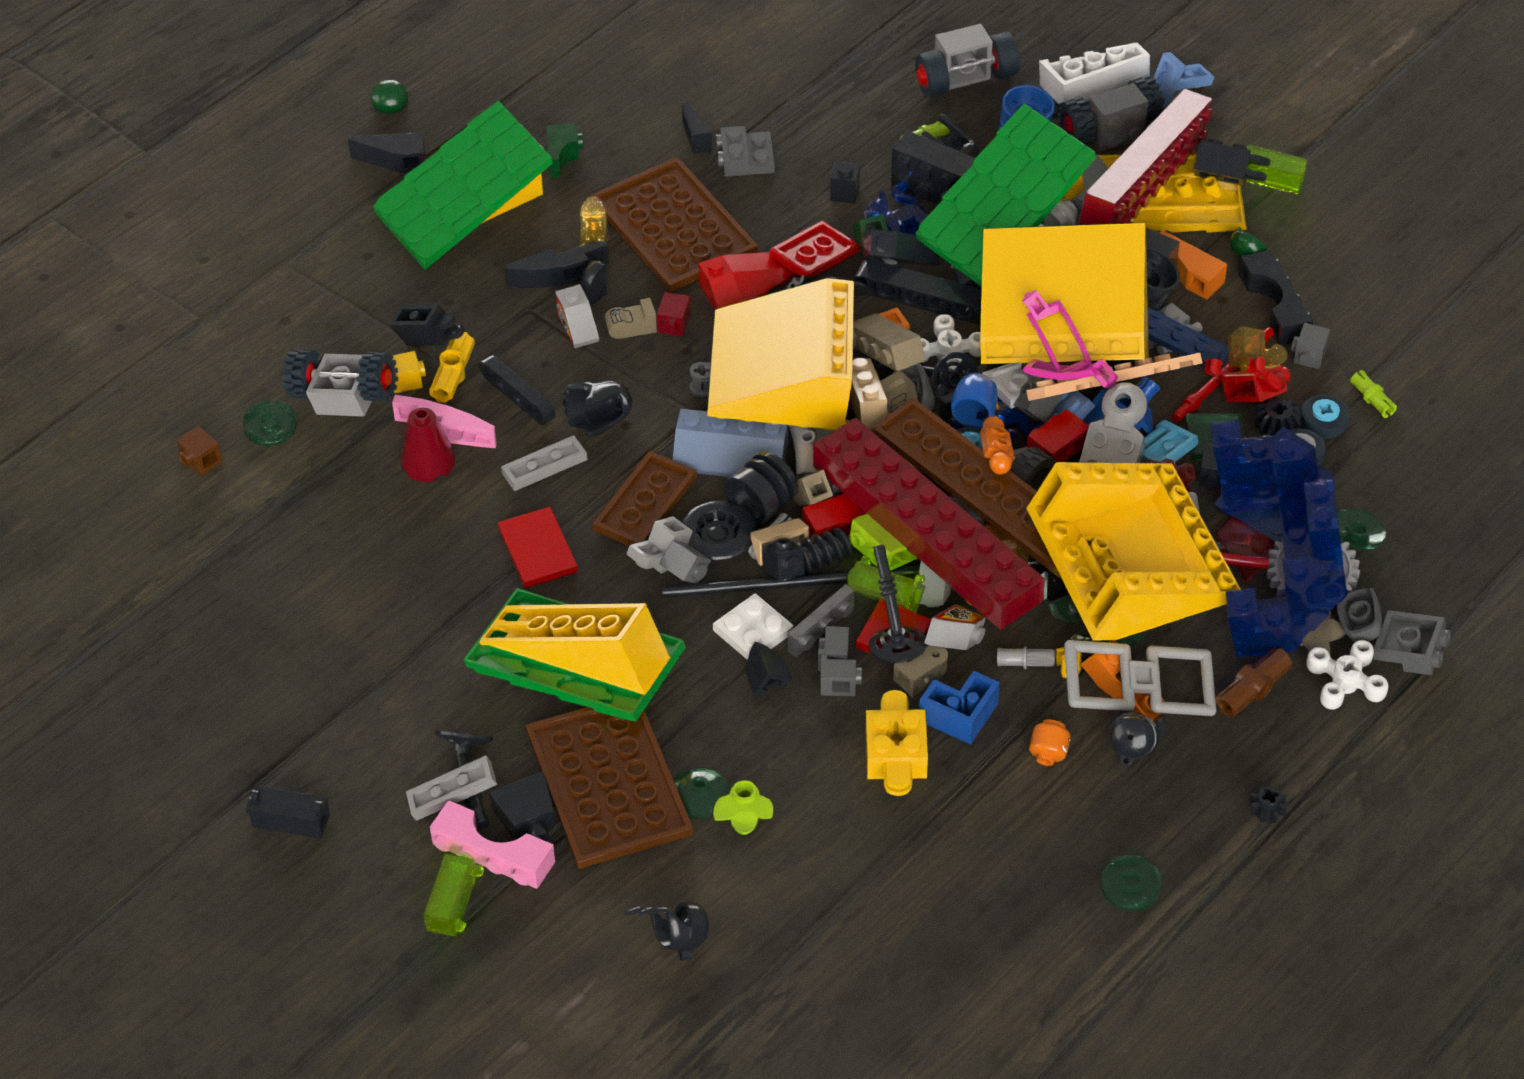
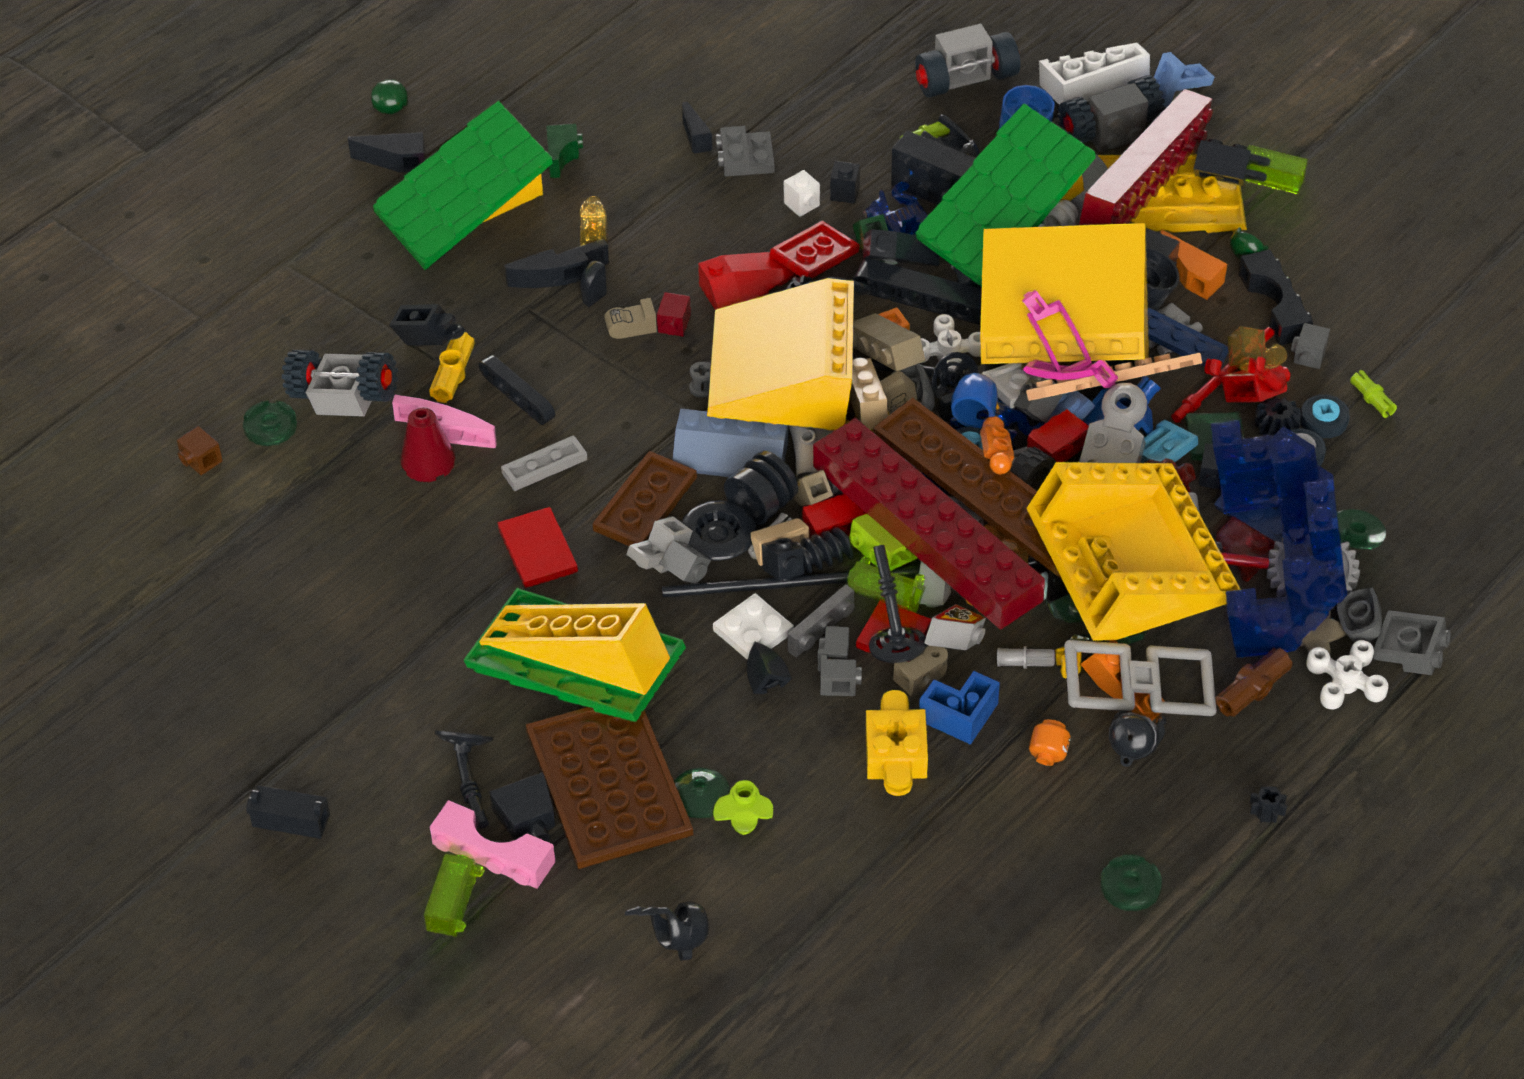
(409, 372): yellow brick -> none
(451, 786): light grey plate -> none
(576, 316): light grey slope -> none
(596, 405): black hair -> none
(672, 222): reddish brown plate -> none
(801, 193): none -> white brick

